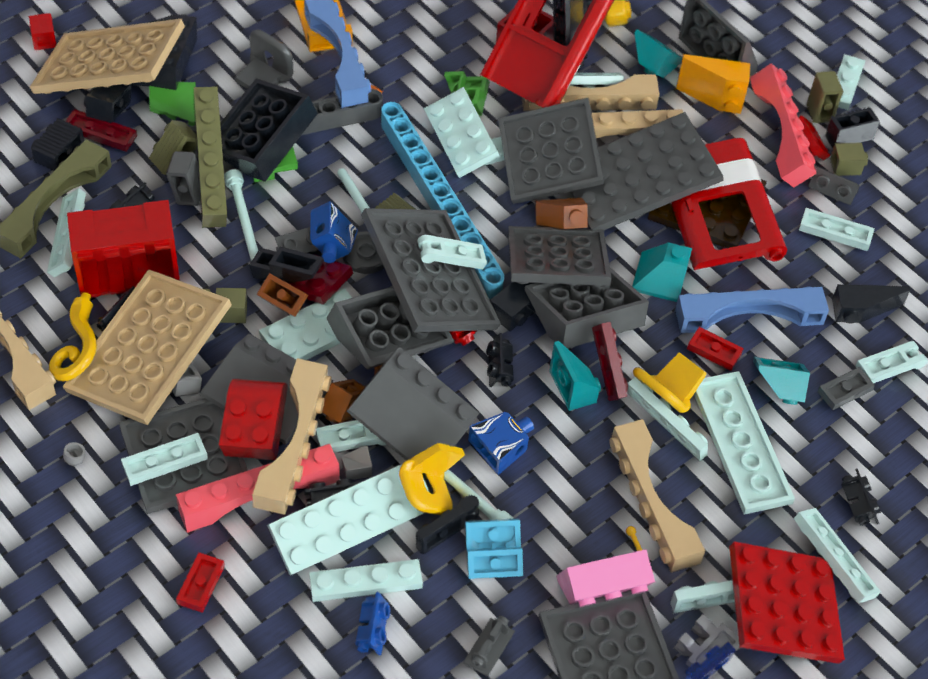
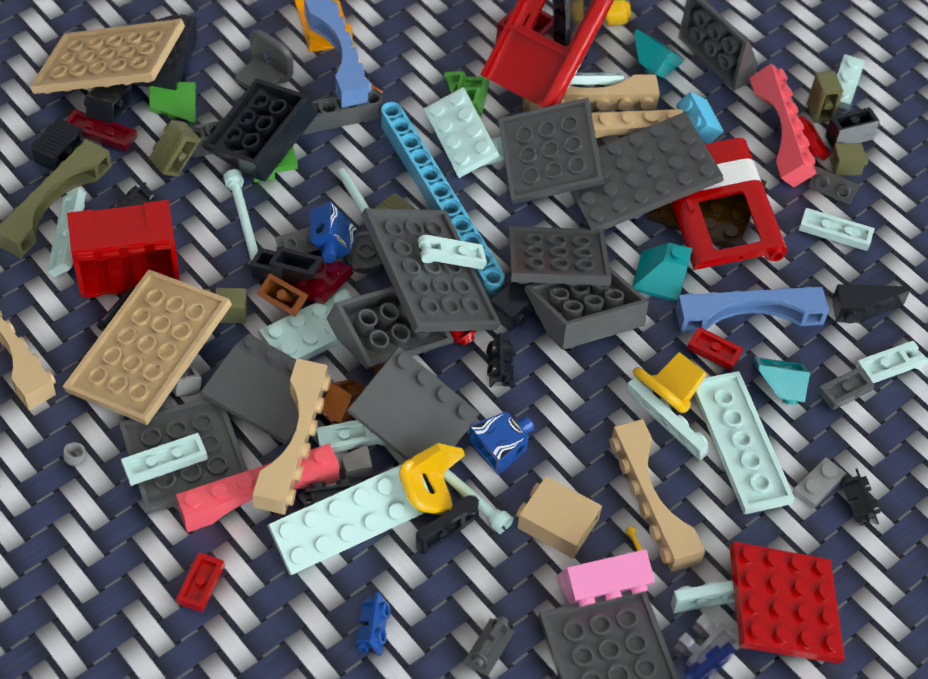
(42, 31): red panel -> none
(79, 317): yellow plant -> none
(184, 178): dark grey brick -> none
(210, 157): olive arch -> none
(253, 419): red brick -> none
(365, 580): light aqua plate -> none
(493, 548): medium azure slope -> none
(558, 516): none -> tan brick
(562, 213): dark orange slope -> none
(573, 378): teal slope -> none
(610, 361): dark red plate -> none
(701, 117): none -> medium azure brick
(715, 82): light orange slope -> none
(819, 483): none -> light grey plate
(837, 555): light aqua plate -> none

